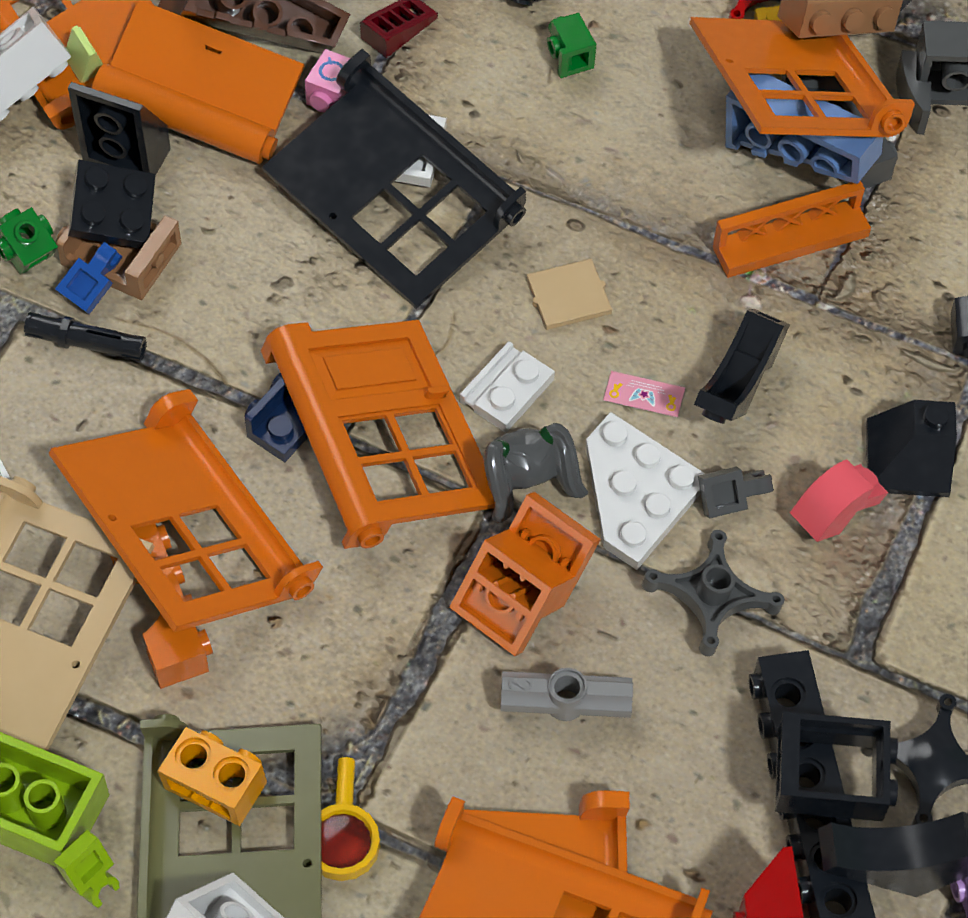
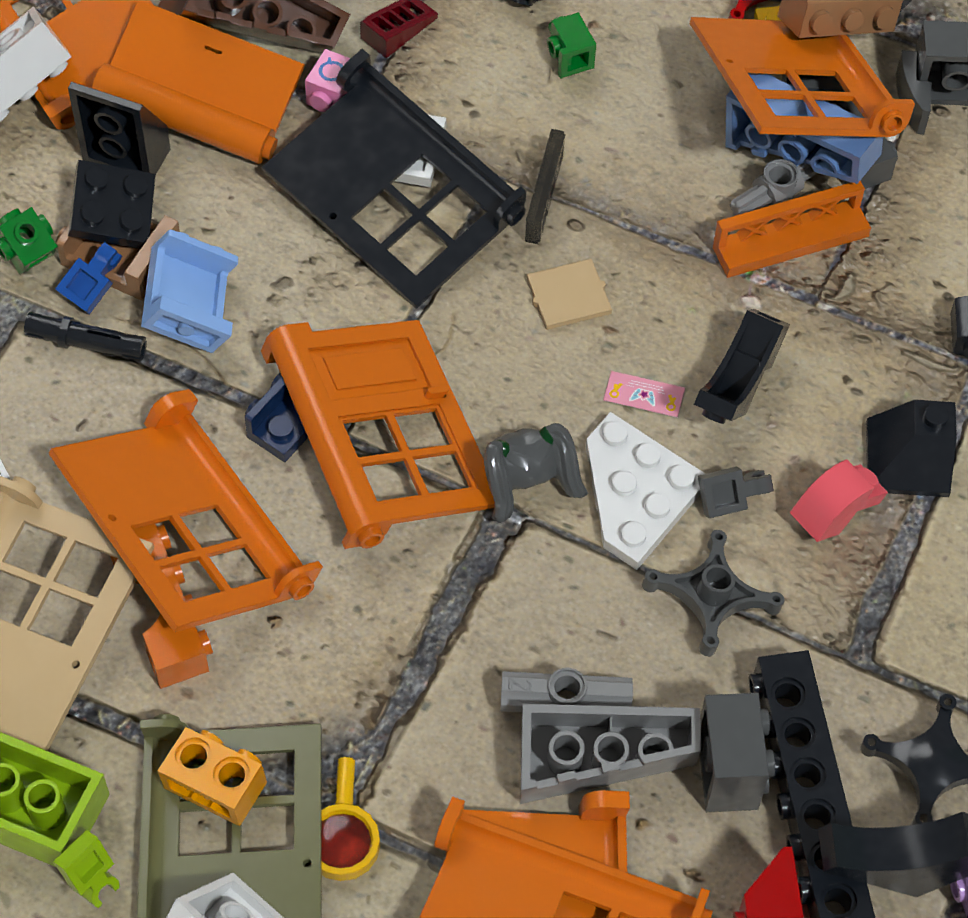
(83, 59): yellowish green slope -> none
(188, 291): none -> light blue panel
(507, 387): white plate -> none
(524, 573): orange bracket -> none
(545, 186): none -> clear smoke tile
(602, 745): none -> light grey wedge
(734, 752): none -> dark grey brick
(776, 184): none -> light grey axle
(836, 731): black window -> none

